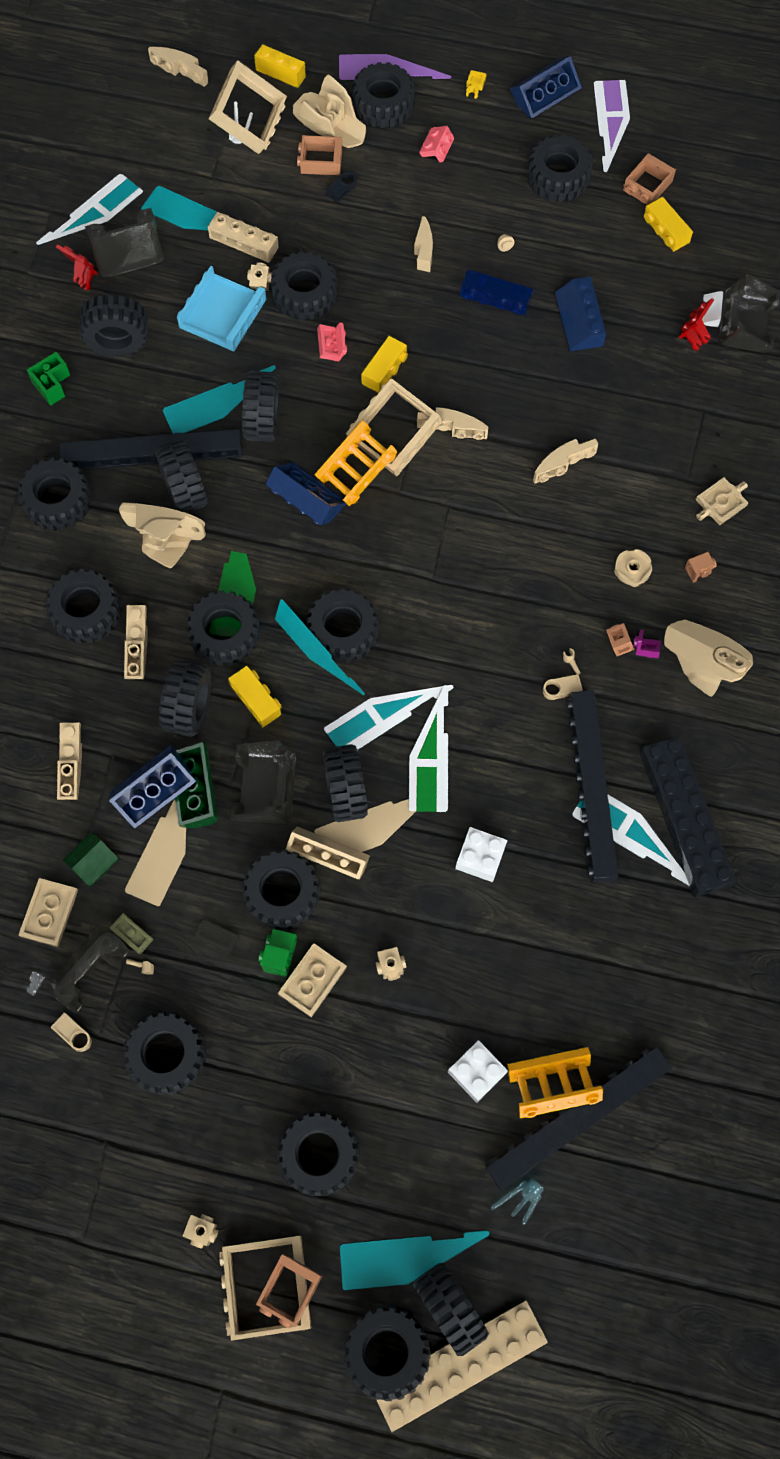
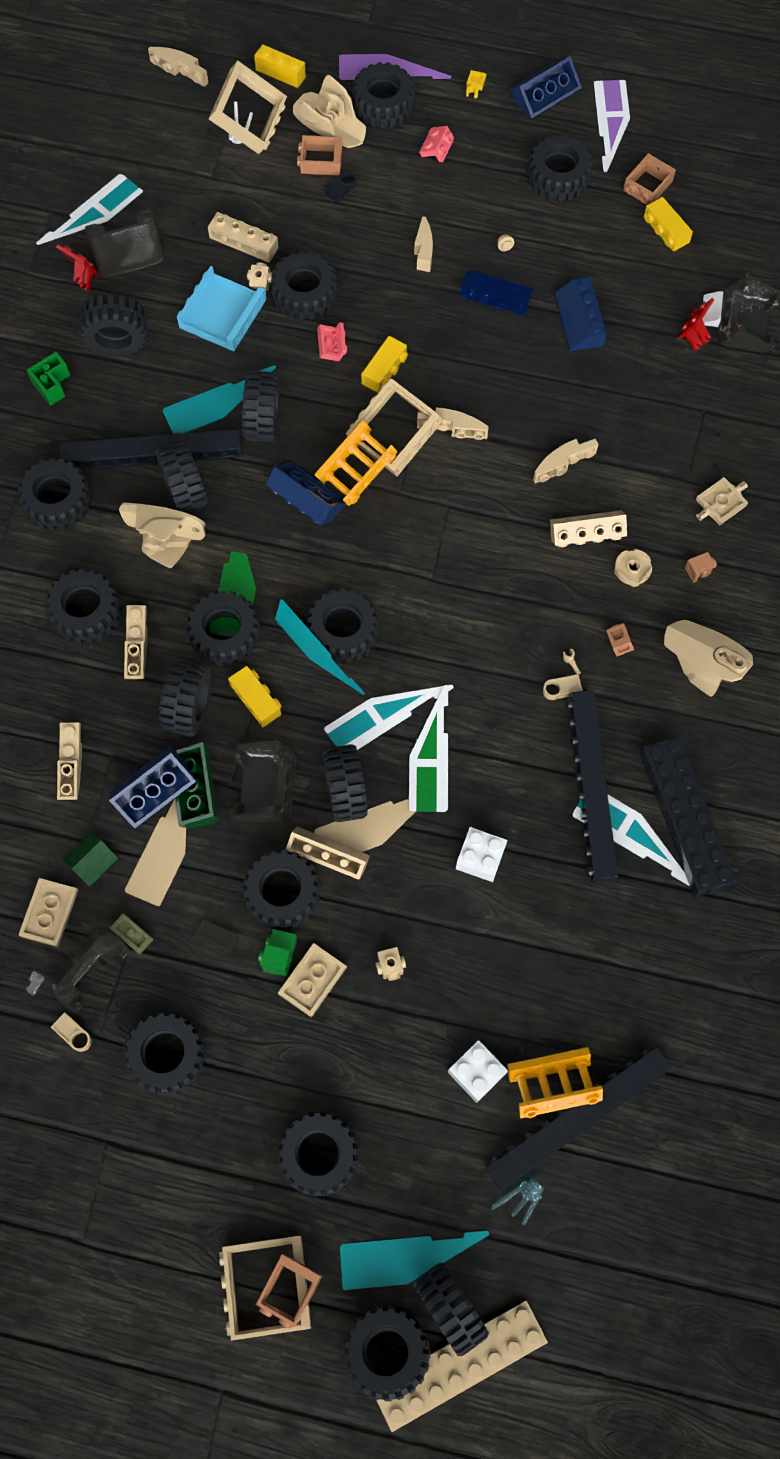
(147, 967): tan hand -> none
(179, 209): teal sticker -> none
(194, 1226): tan brick -> none
(588, 528): none -> brick
(647, 647): magenta bracket -> none

